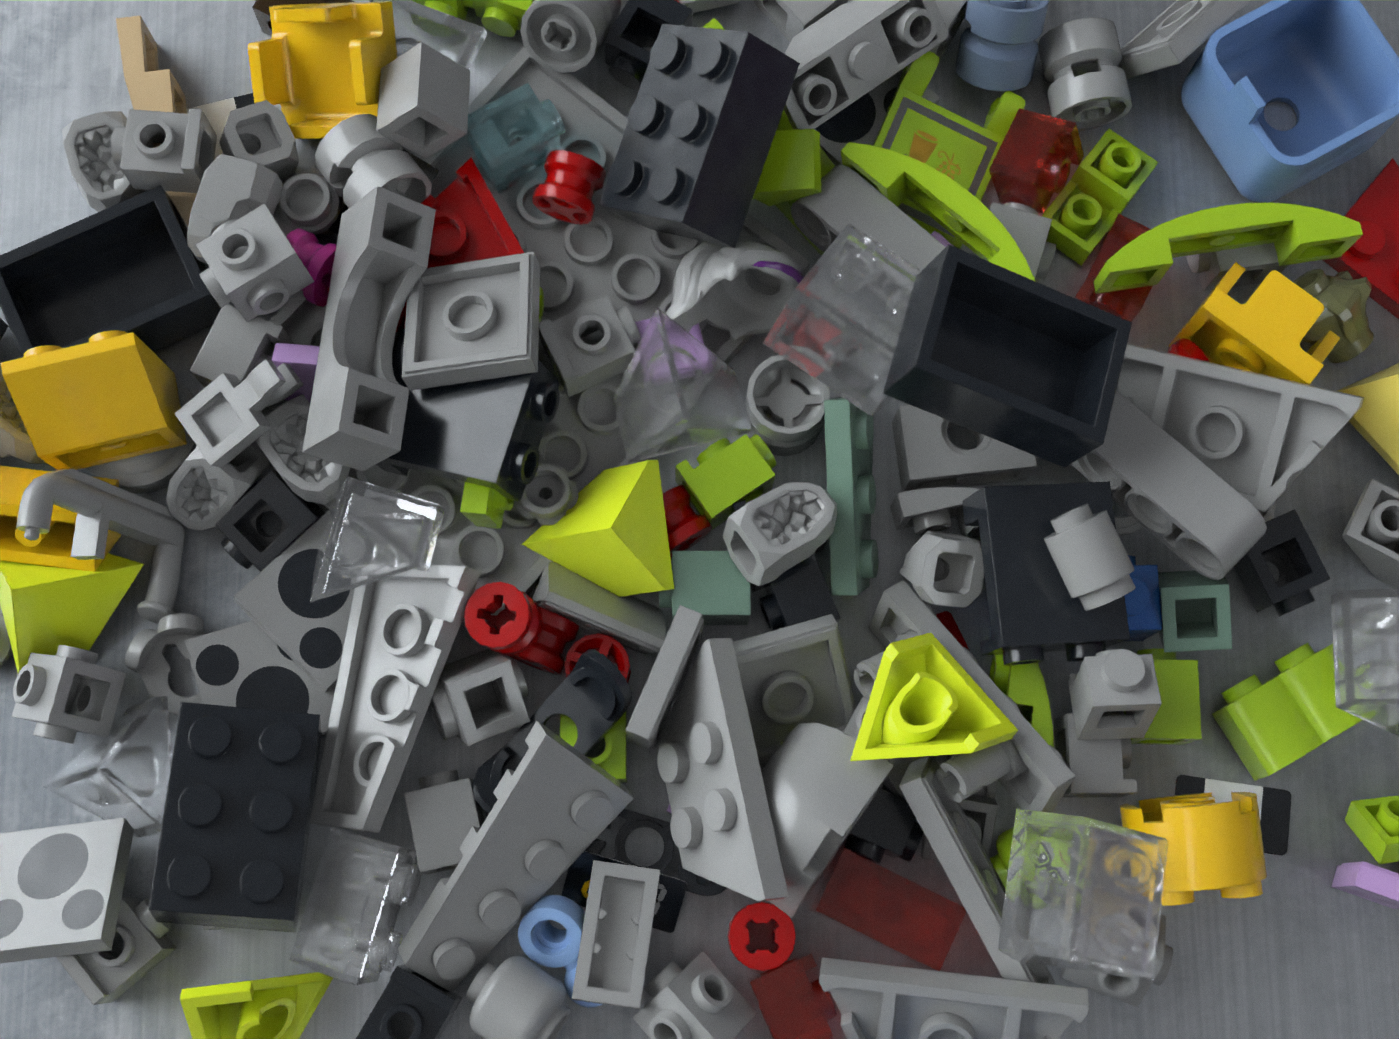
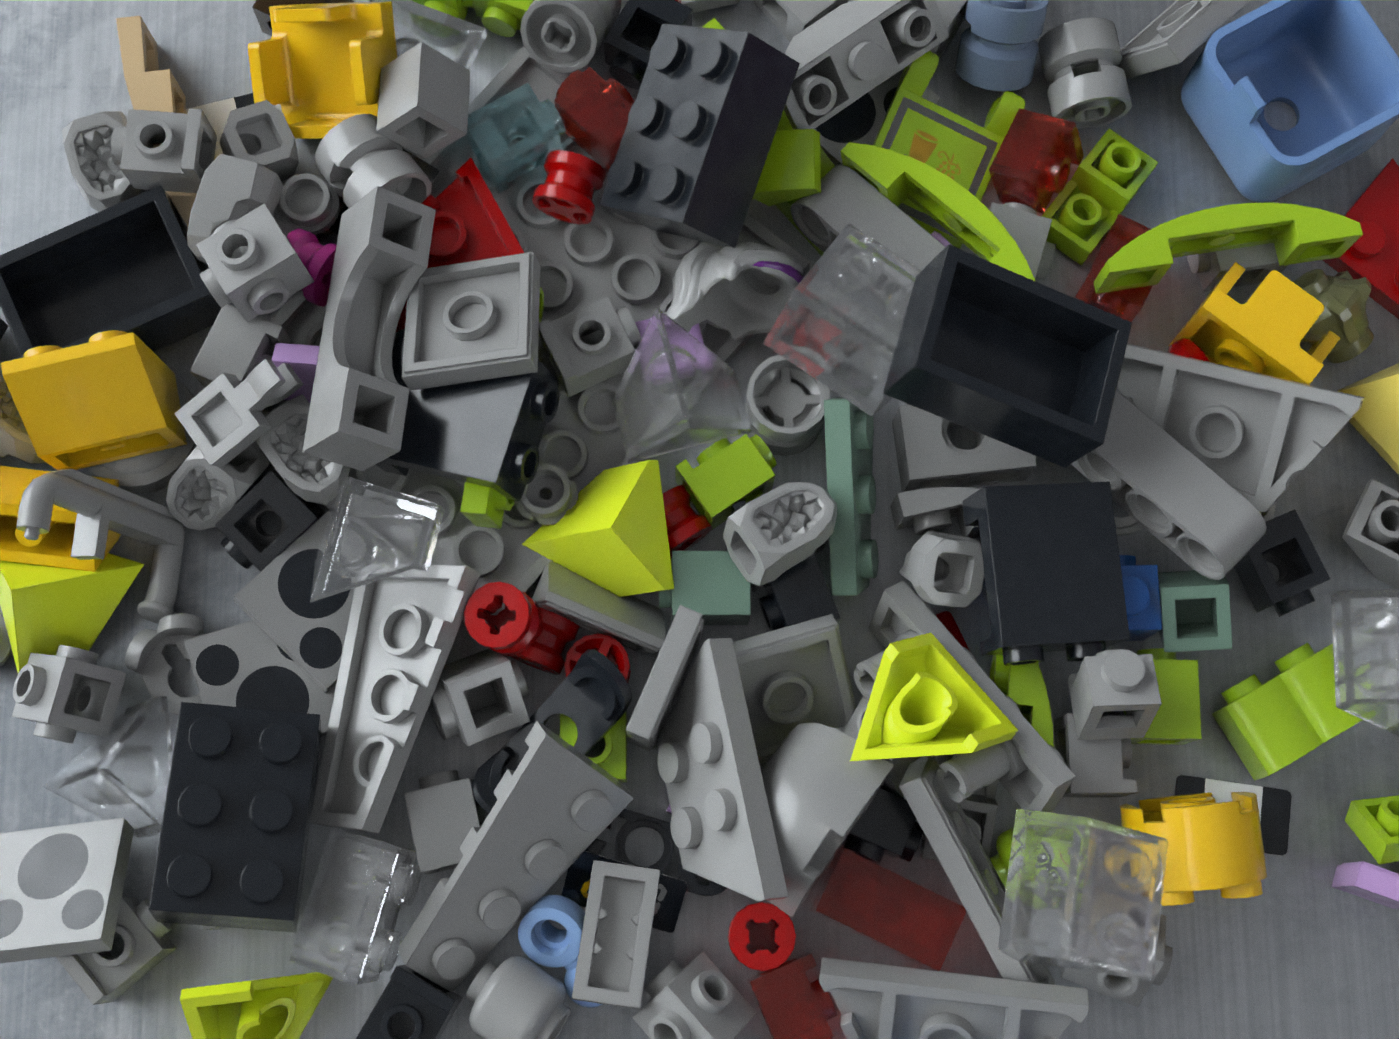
(594, 113): none -> clear red brick
(1090, 557): light grey brick -> none

